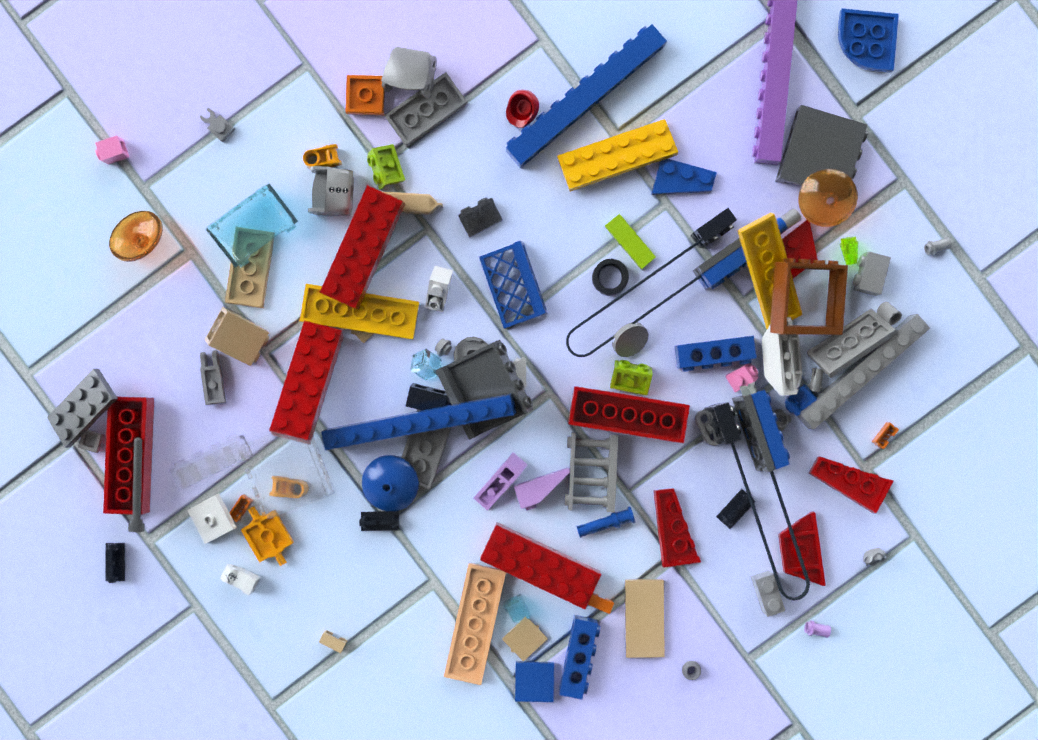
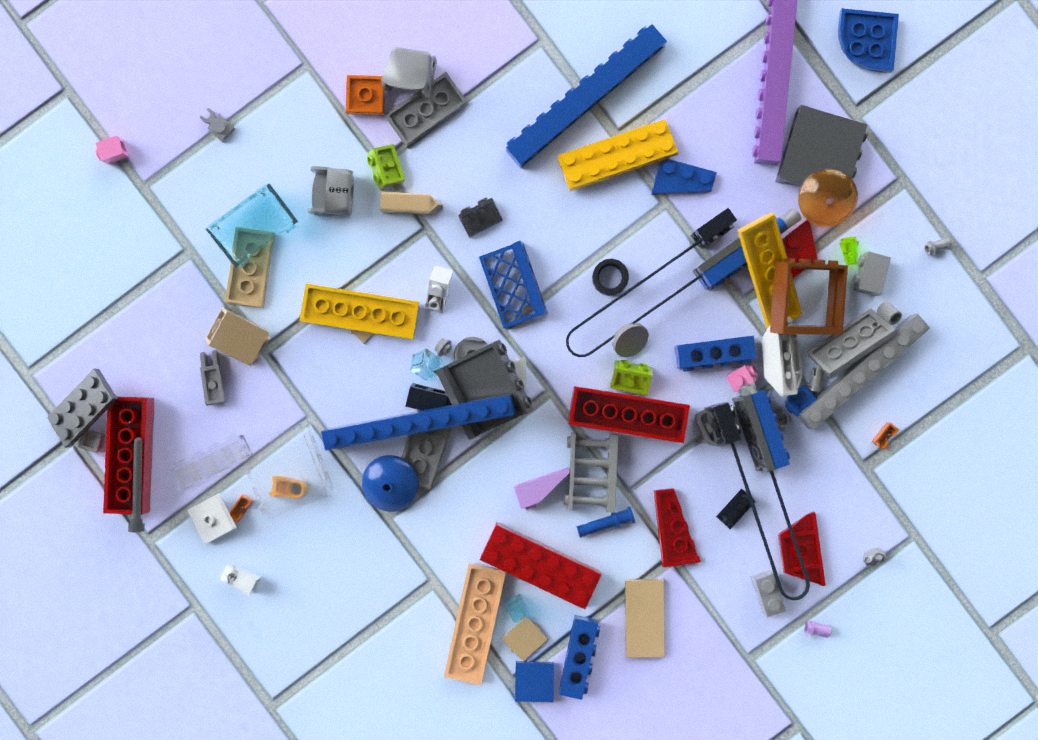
(114, 562): black hinge -> none
(135, 236): clear orange dish -> none
(267, 536): light orange plate -> none
(306, 382): red brick -> none
(323, 156): light orange piece -> none
(332, 642): tan piece -> none
(362, 247): red brick -> none
(379, 521): black hinge -> none
(500, 481): lavender slope -> none
(522, 108): red hat -> none
(602, 604): orange piece -> none
(630, 241): lime tile -> none
(691, 676): light grey plate -> none
(859, 486): red wing -> none

